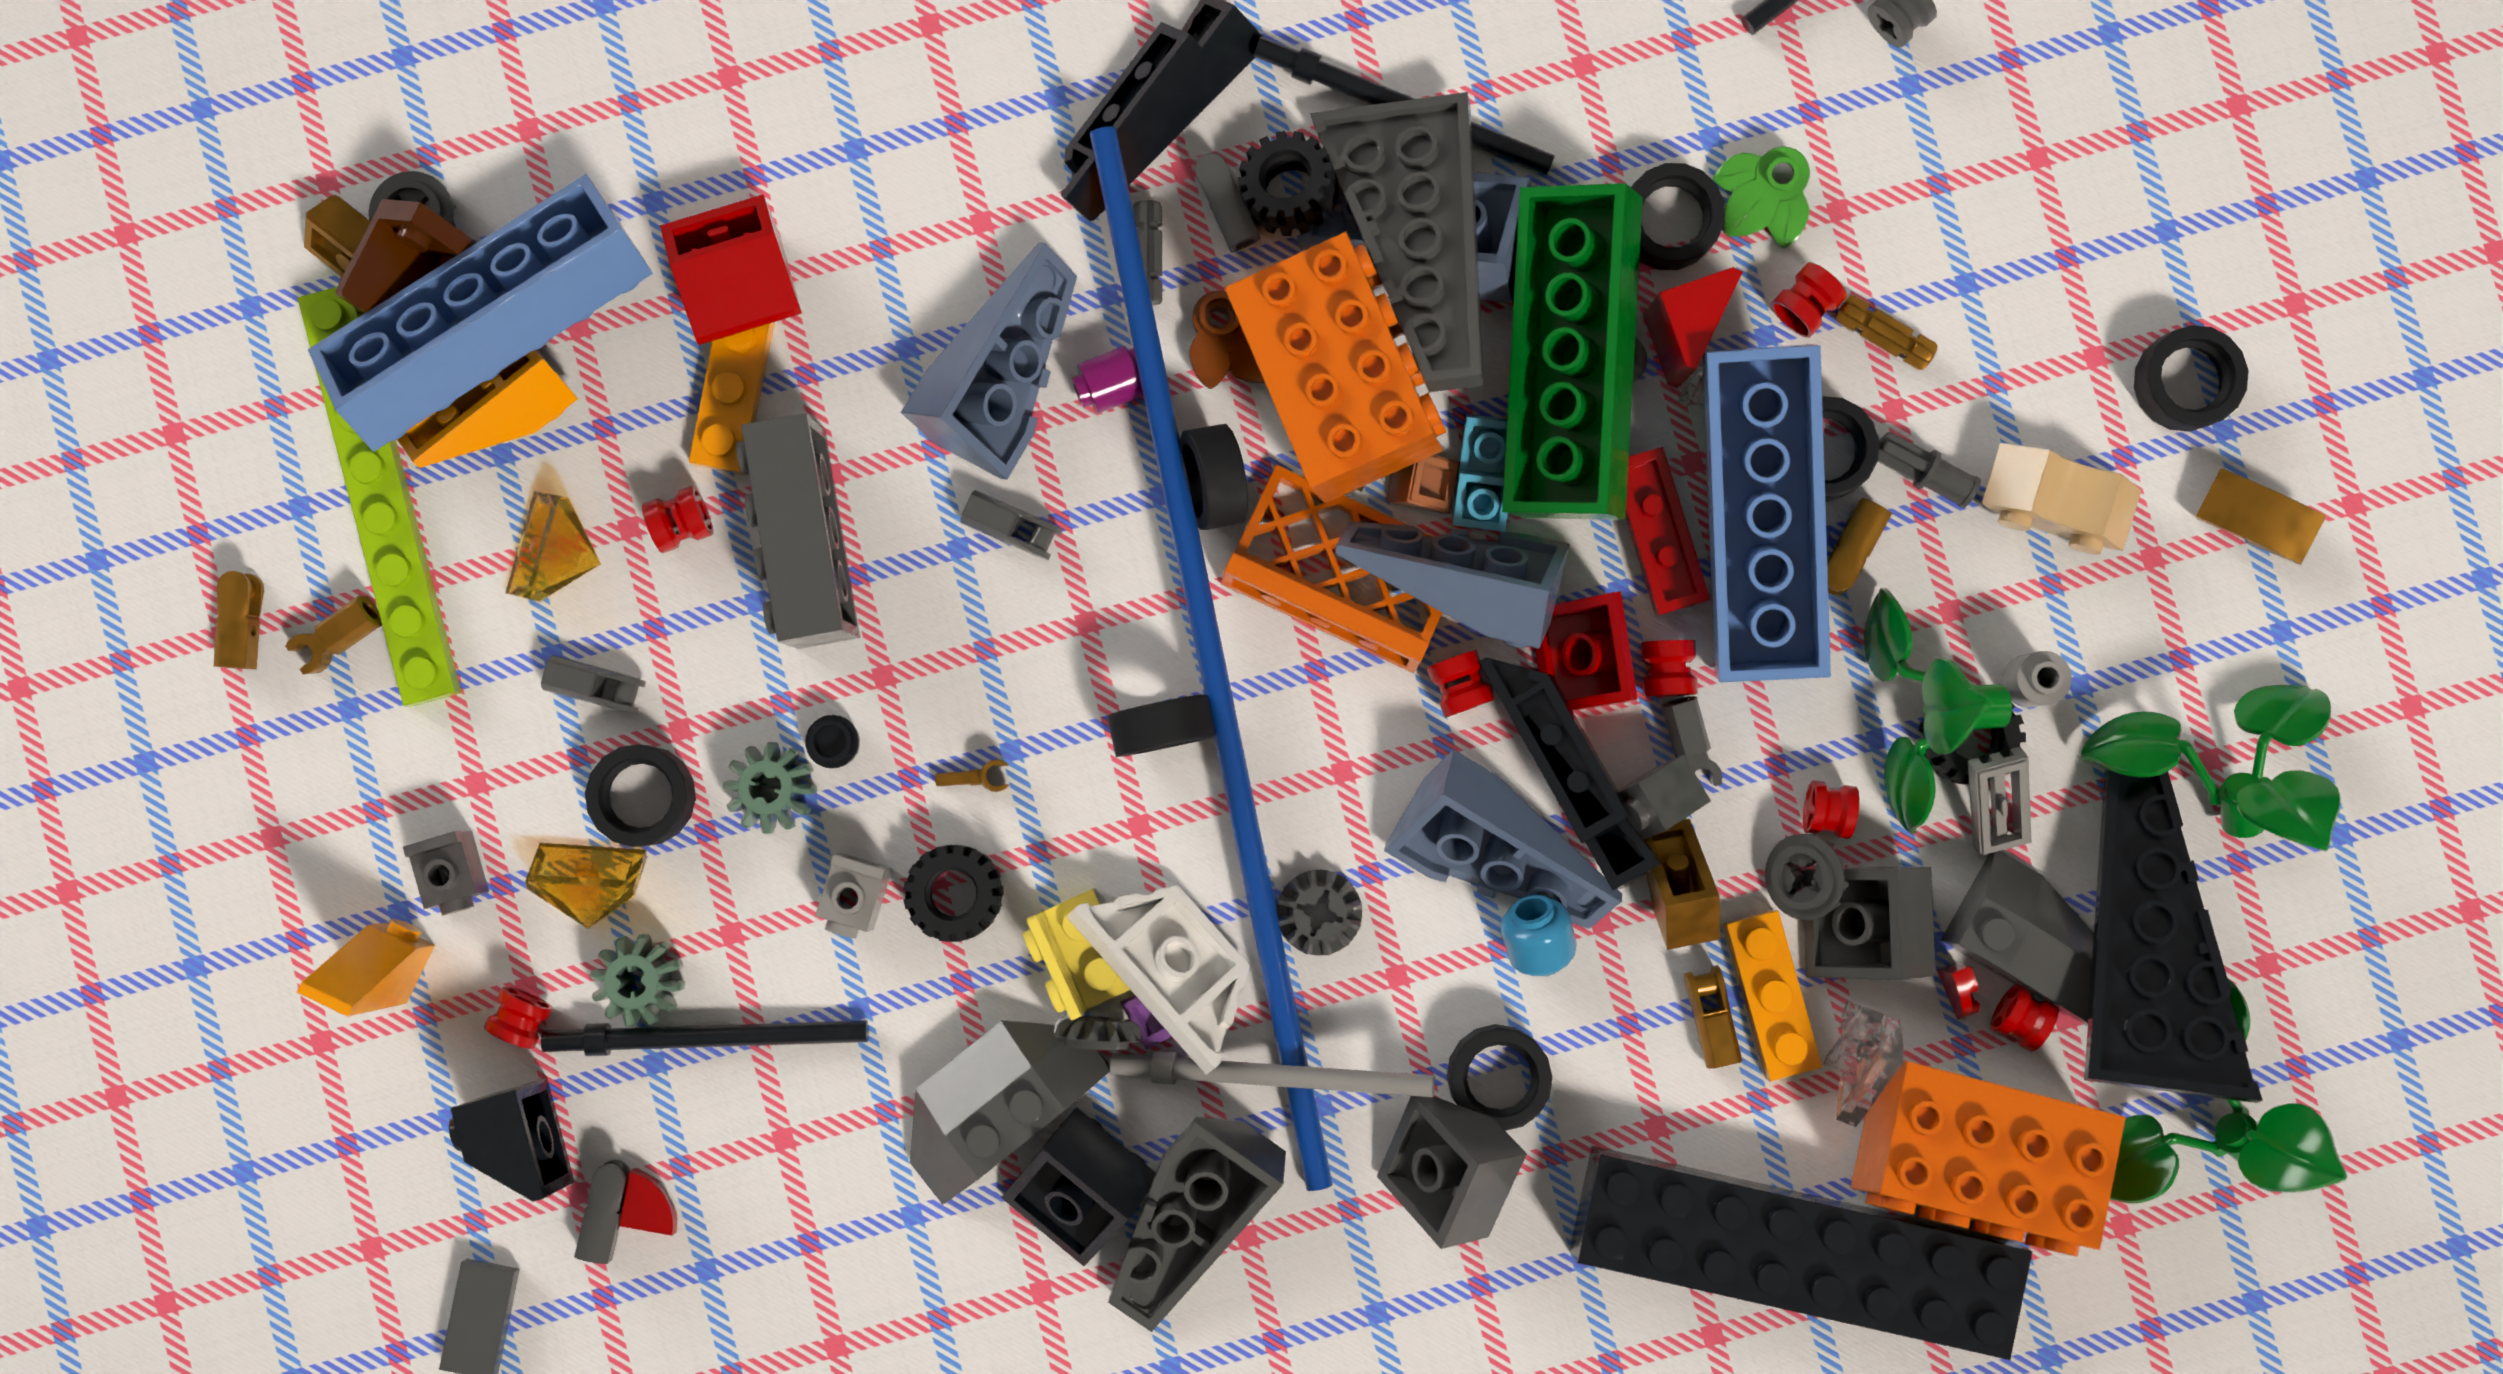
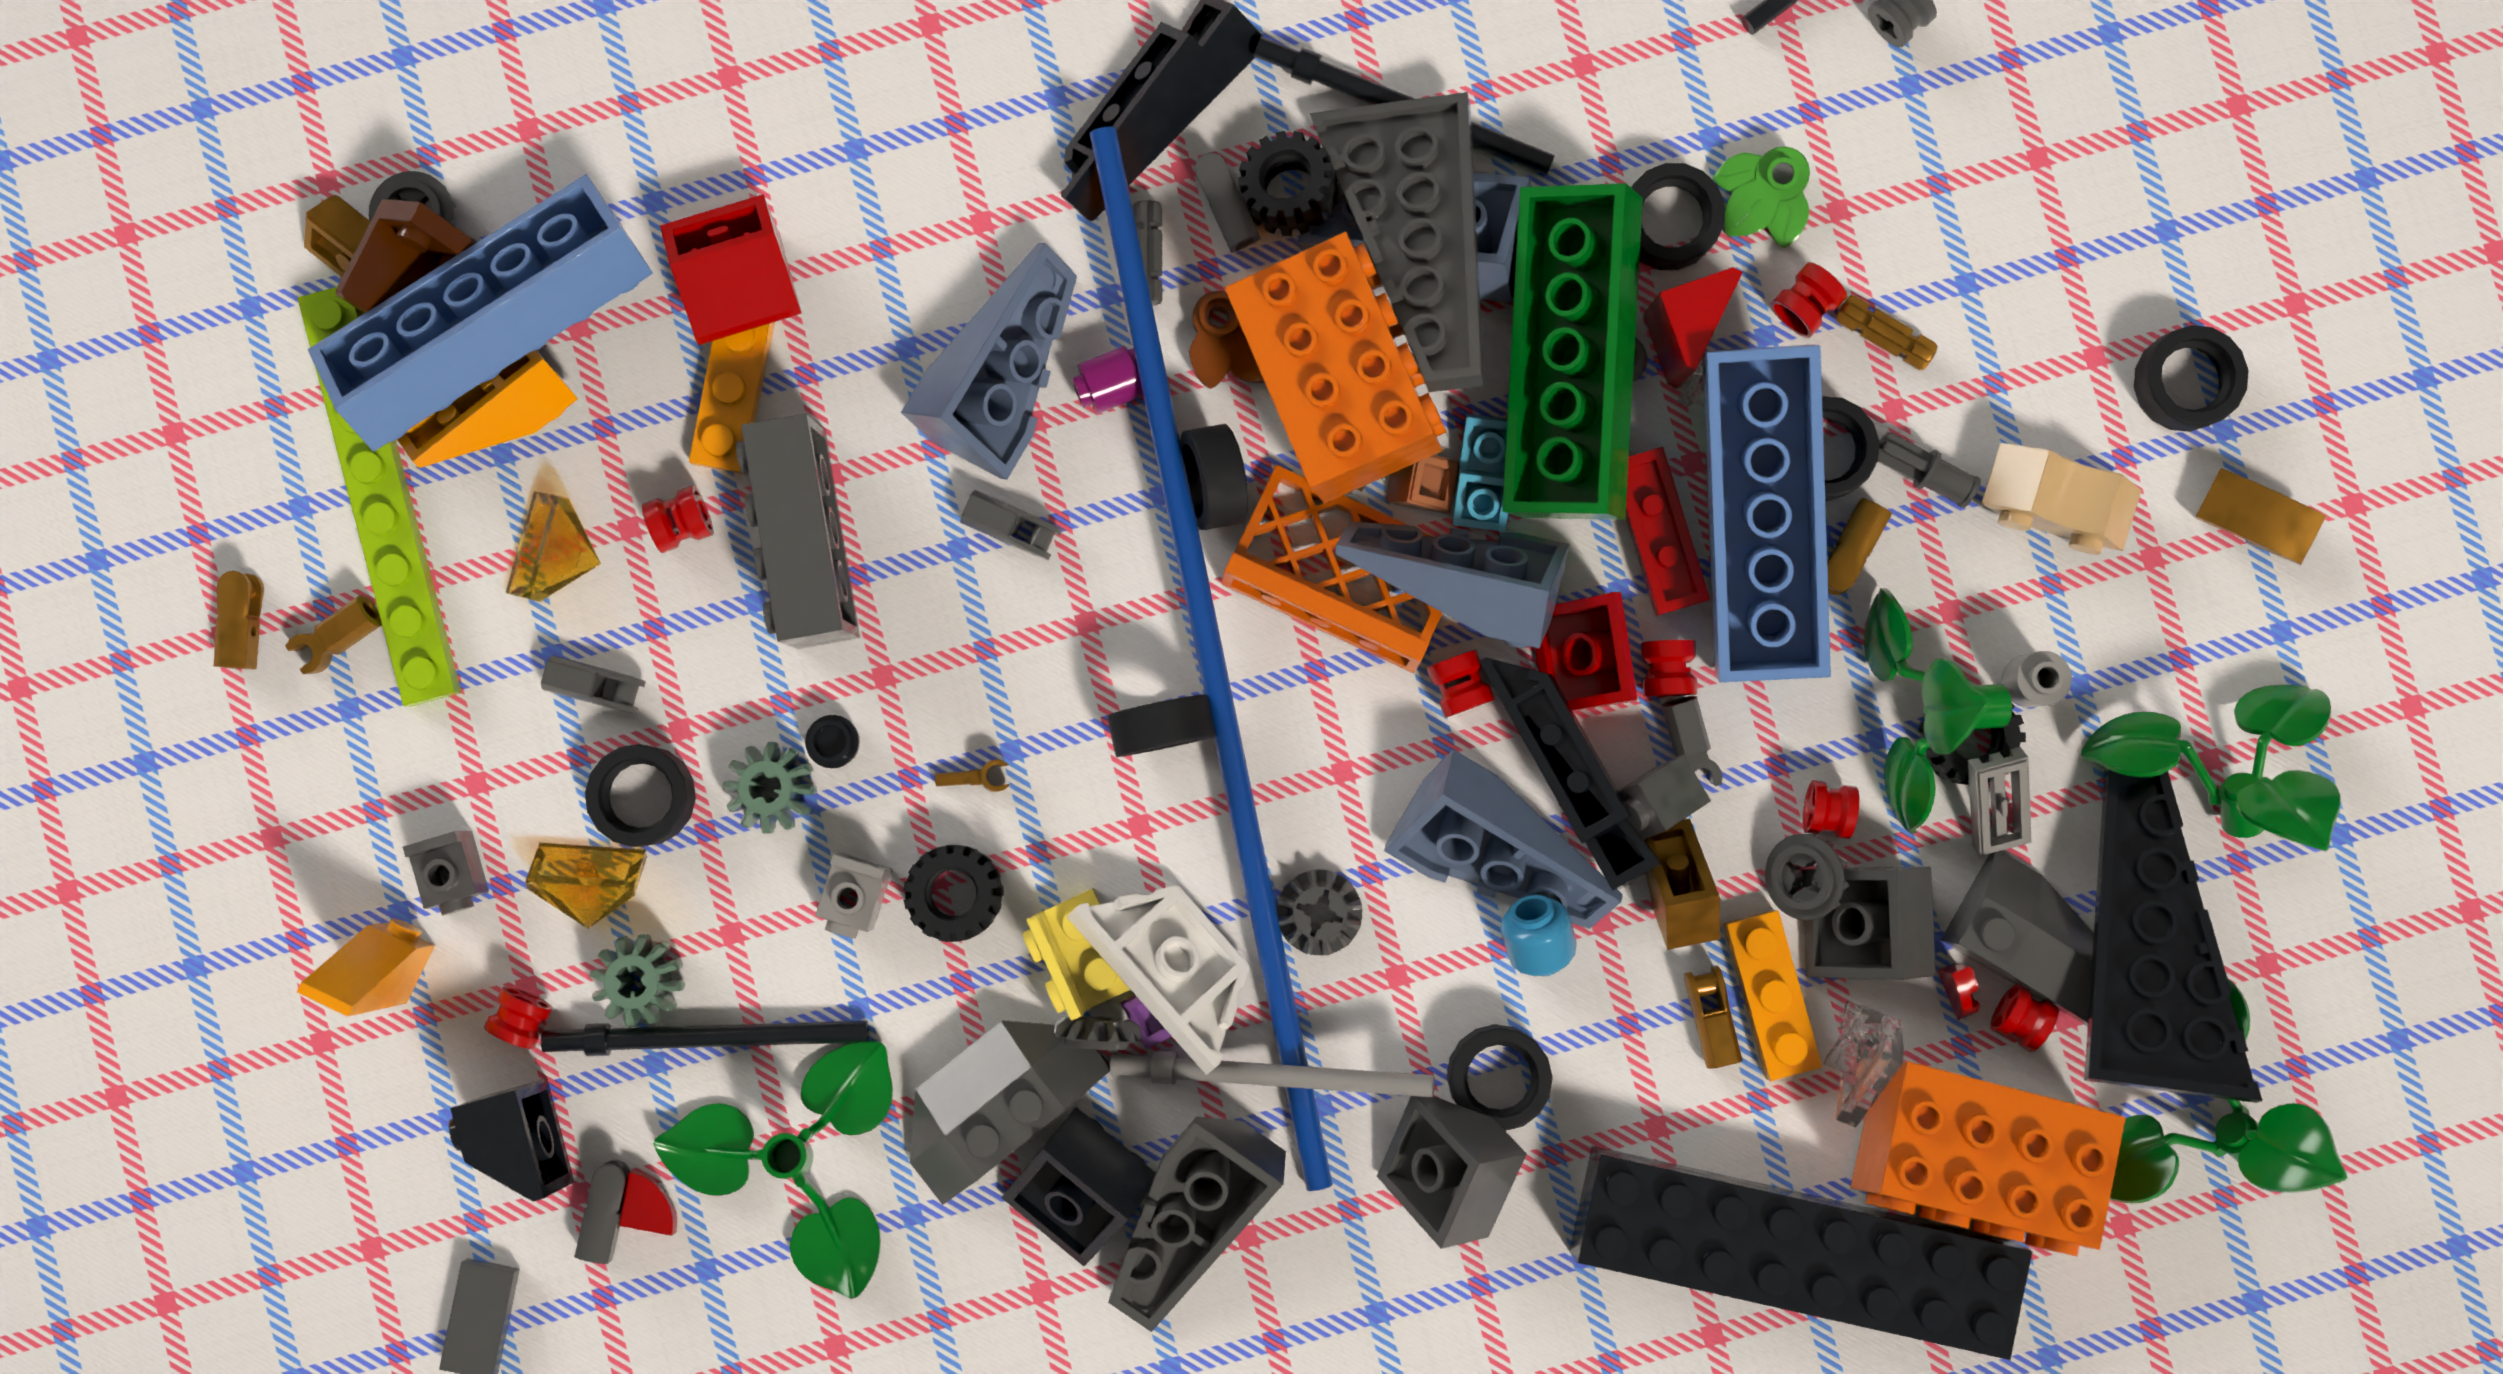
(712, 1155): none -> green plant

